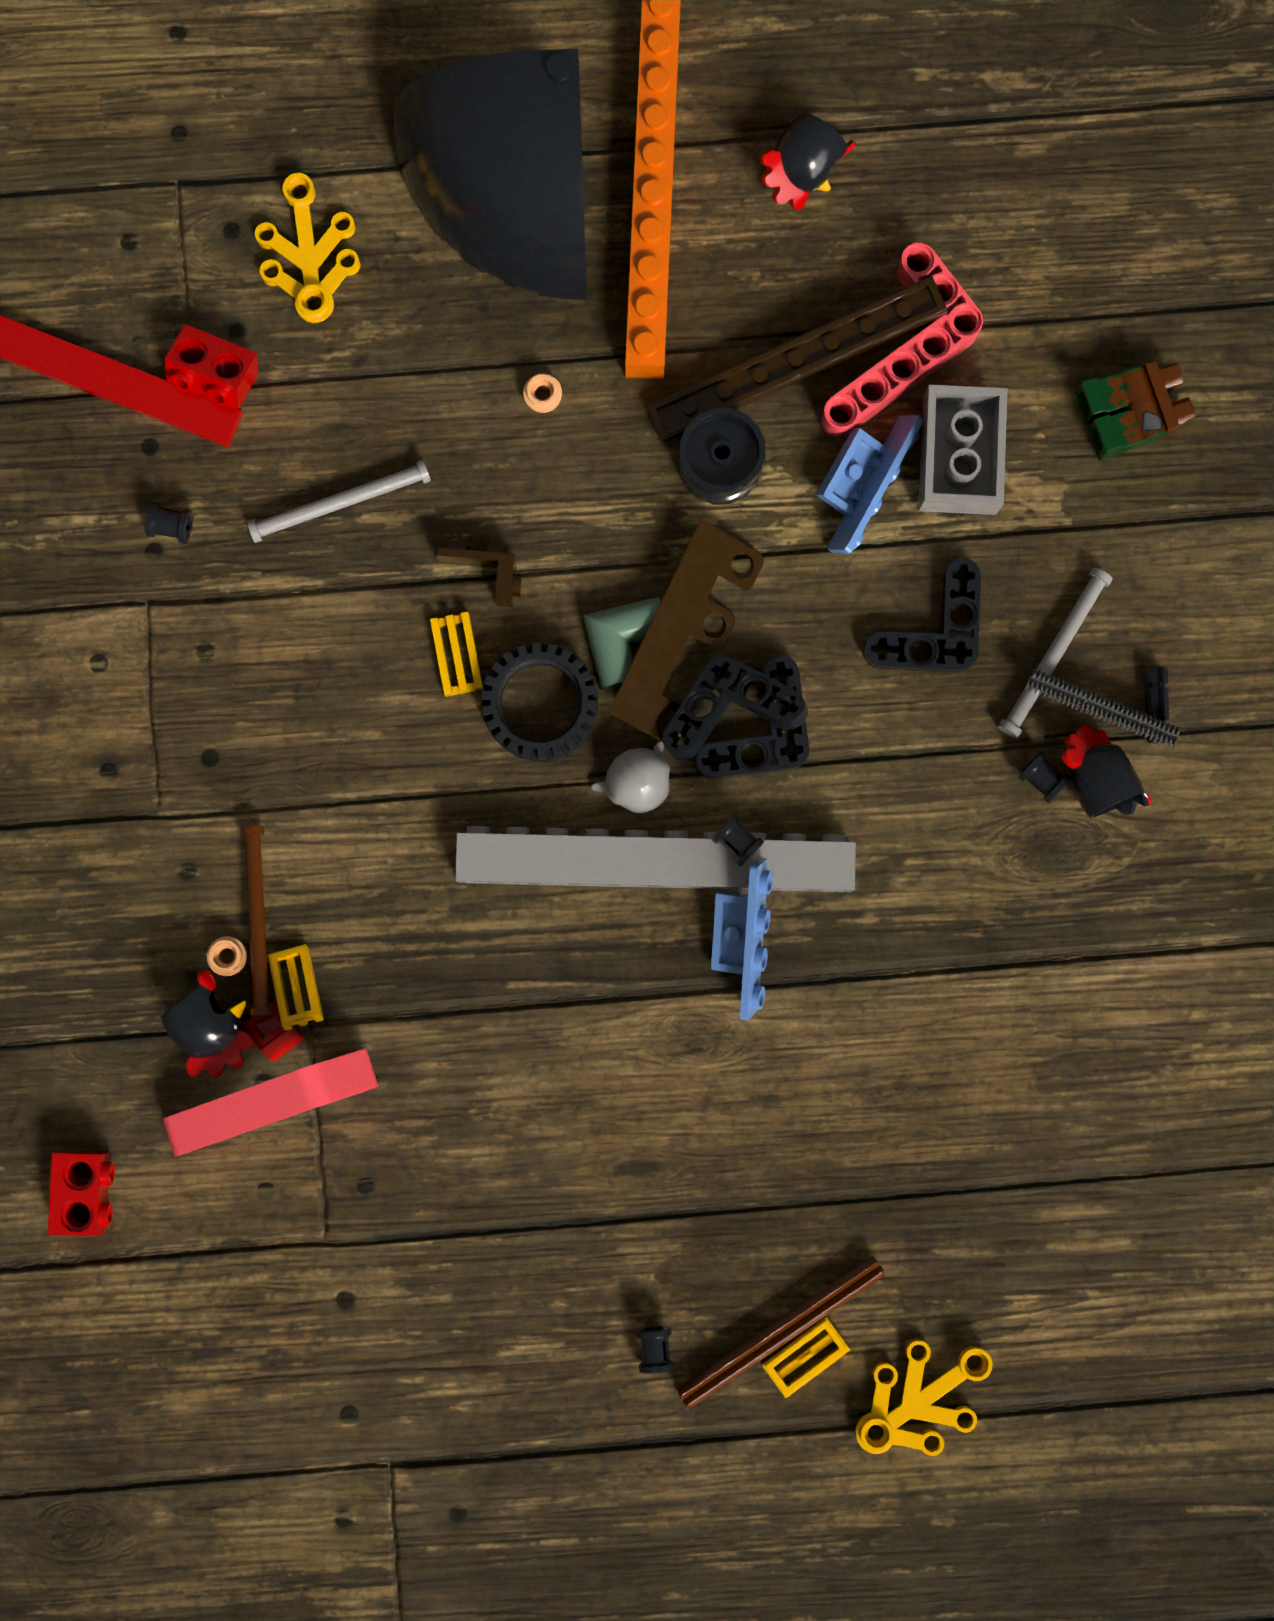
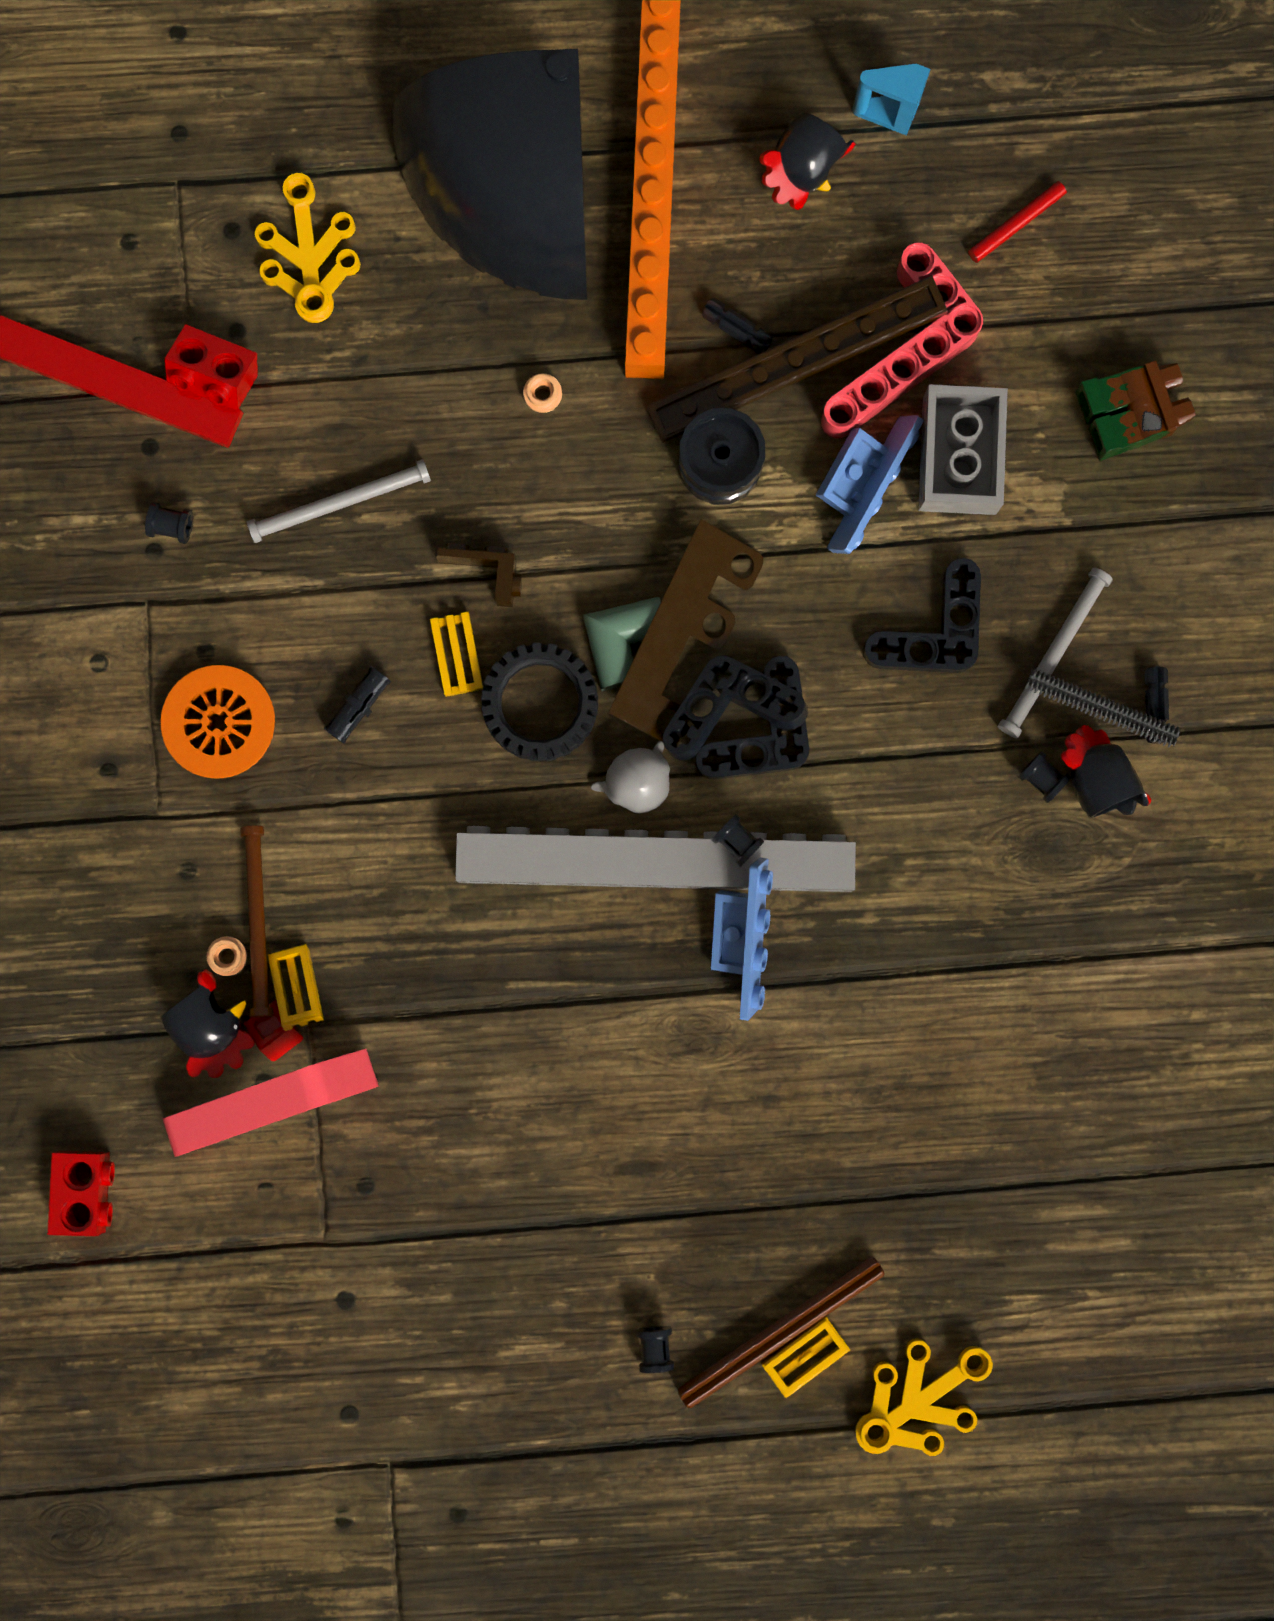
(182, 699): none -> orange piece
(357, 705): none -> black pin
(737, 326): none -> black axle
(901, 91): none -> dark azure tile
(1017, 221): none -> red bar

